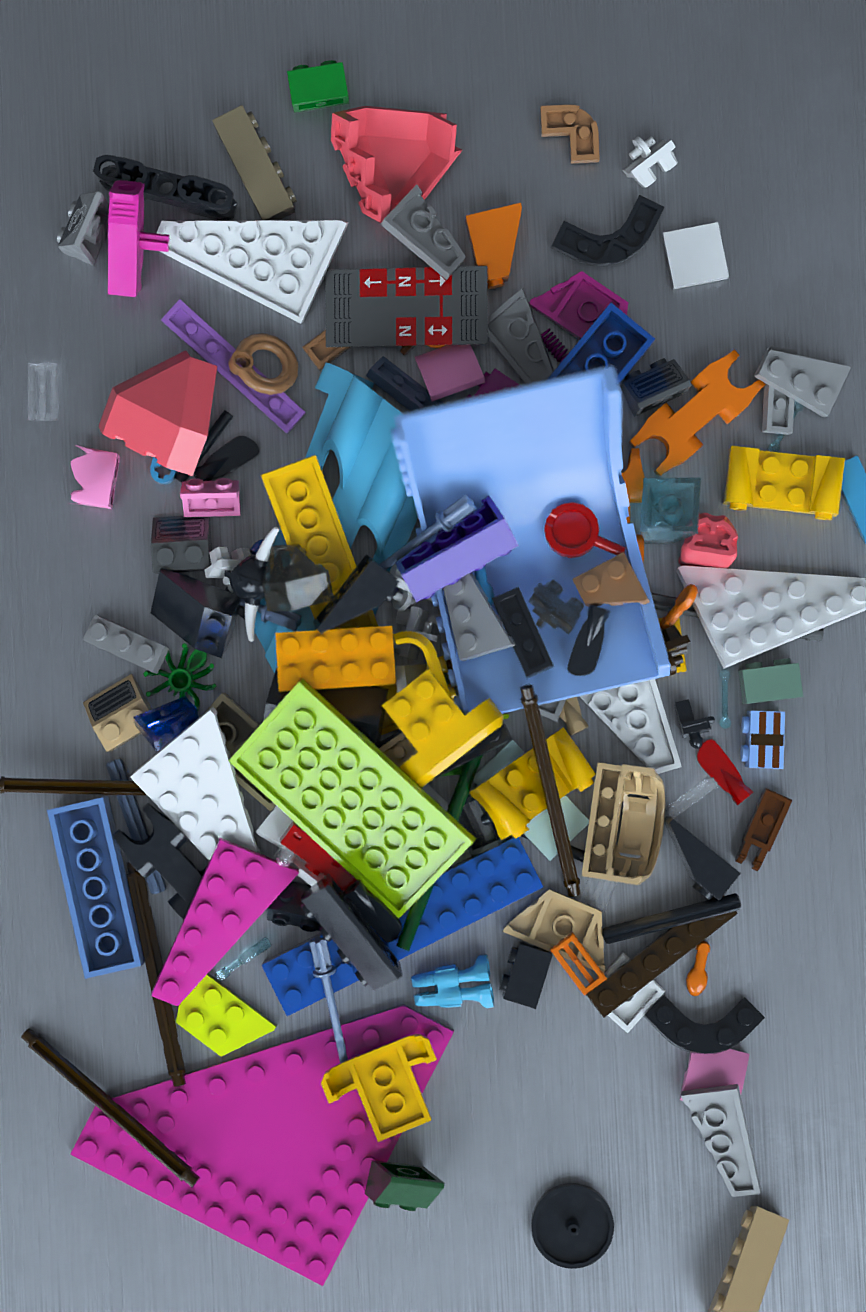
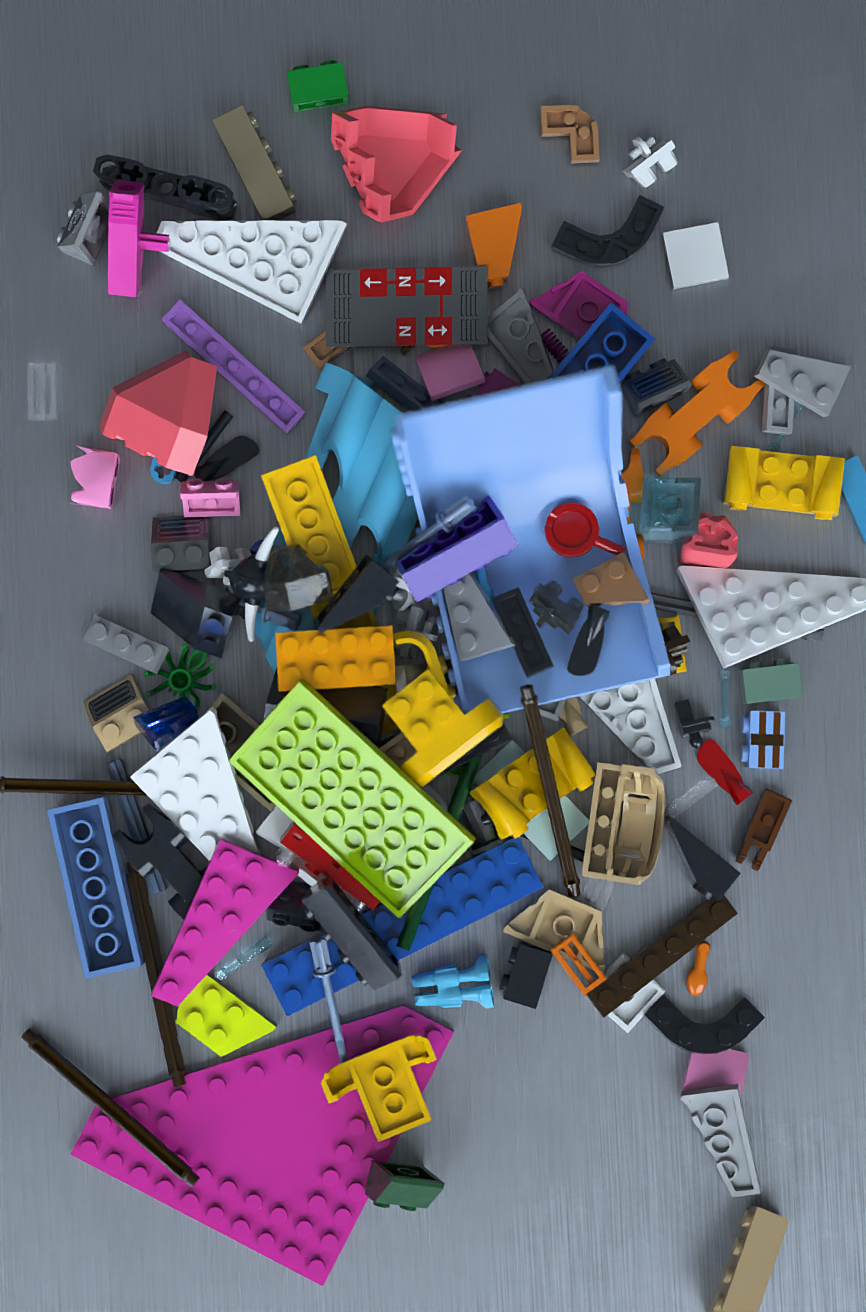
(264, 385): medium nougat piece -> none
(374, 912): black piece -> none
(421, 232): light grey wing -> none
(572, 1225): black piece -> none
(671, 918): black axle -> none
(683, 602): orange piece -> none

